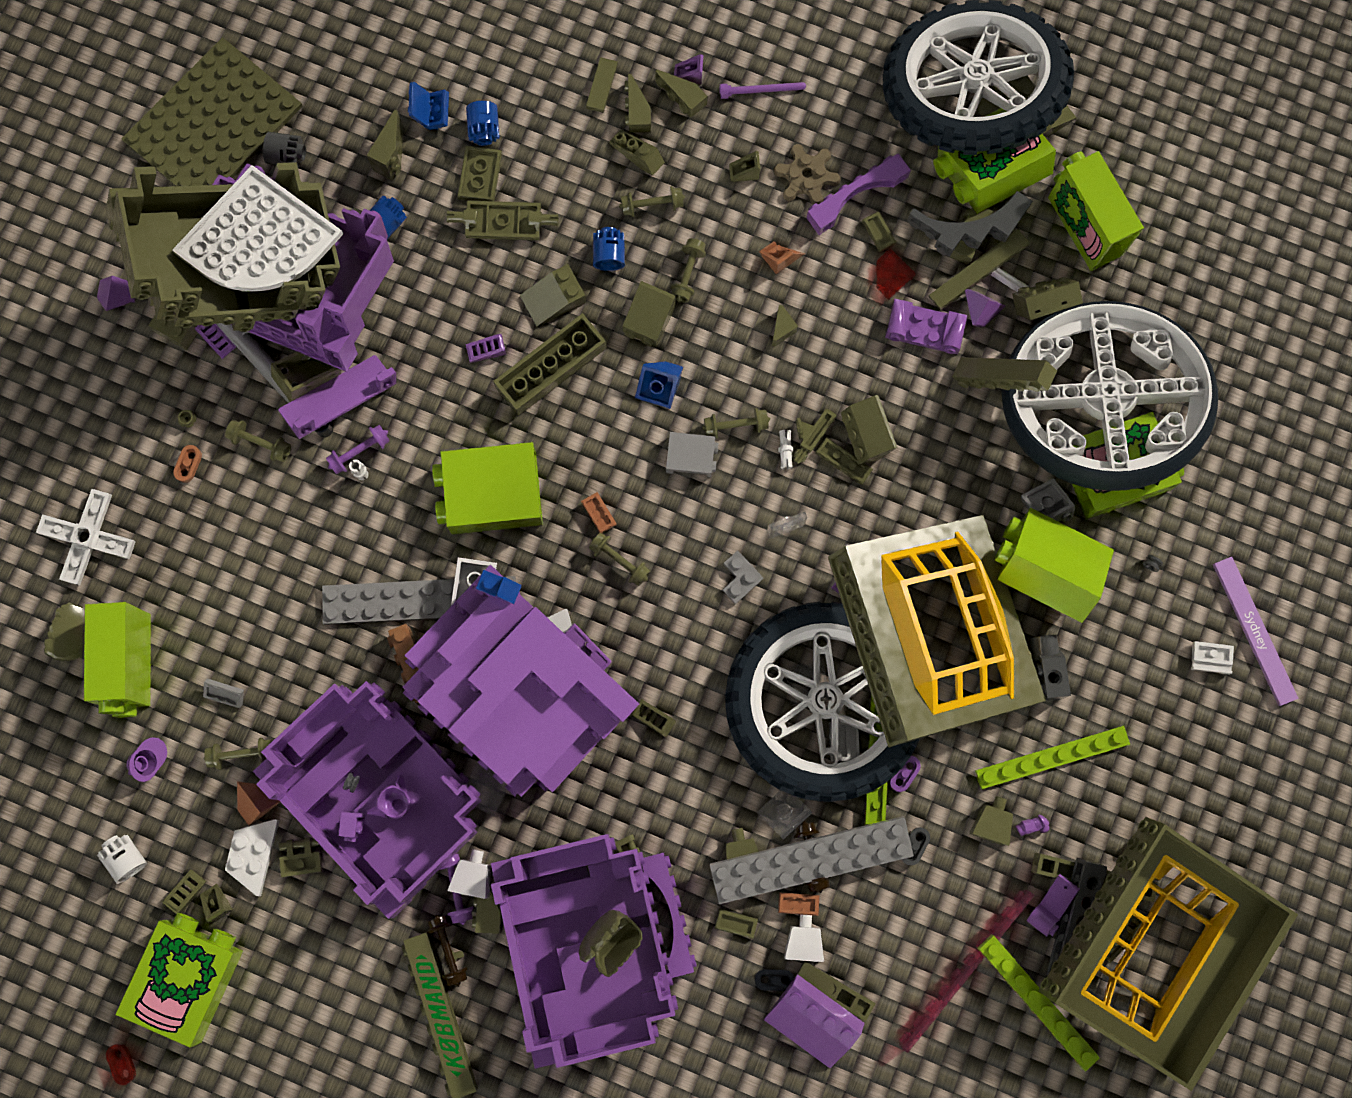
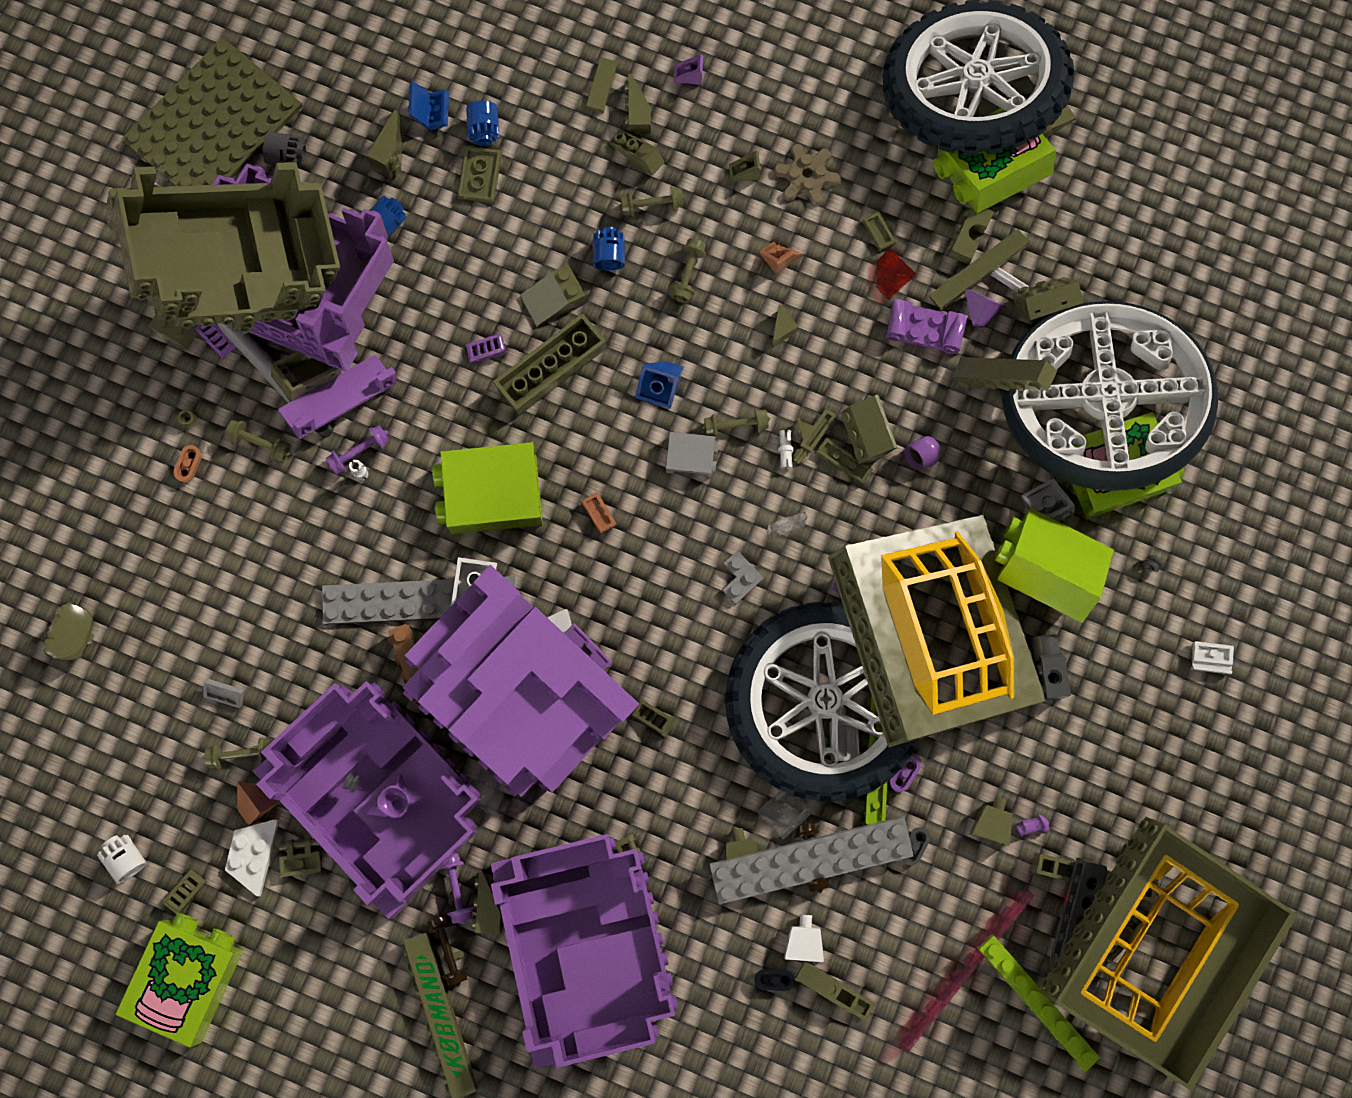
(98, 540): white piece -> none
(113, 292): medium lavender slope -> none
(117, 658): lime brick -> none
(118, 1065): clear red plate -> none
(147, 759): medium lavender piece -> none
(215, 903): olive slope -> none
(257, 236): white plate -> none
(350, 825): medium lavender brick -> none
(472, 877): white torso -> none
(498, 586): blue slope -> none
(502, 220): olive plate -> none
(600, 544): olive piece -> none
(610, 942): olive animal -> none
(649, 314): olive slope -> none
(680, 960): medium lavender arch -> none
(685, 93): olive slope -> none
(727, 91): medium lavender piece -> none
(736, 923): olive tile -> none
(798, 904): nougat plate -> none
(815, 1022): medium lavender slope -> none
(887, 174): medium lavender arch -> none
(928, 450): none -> medium lavender helmet
(974, 232): dark grey arch -> none
(1052, 757): lime plate -> none
(1053, 906): medium lavender door -> none
(1094, 209): lime brick -> none
(1255, 631): lavender tile -> none

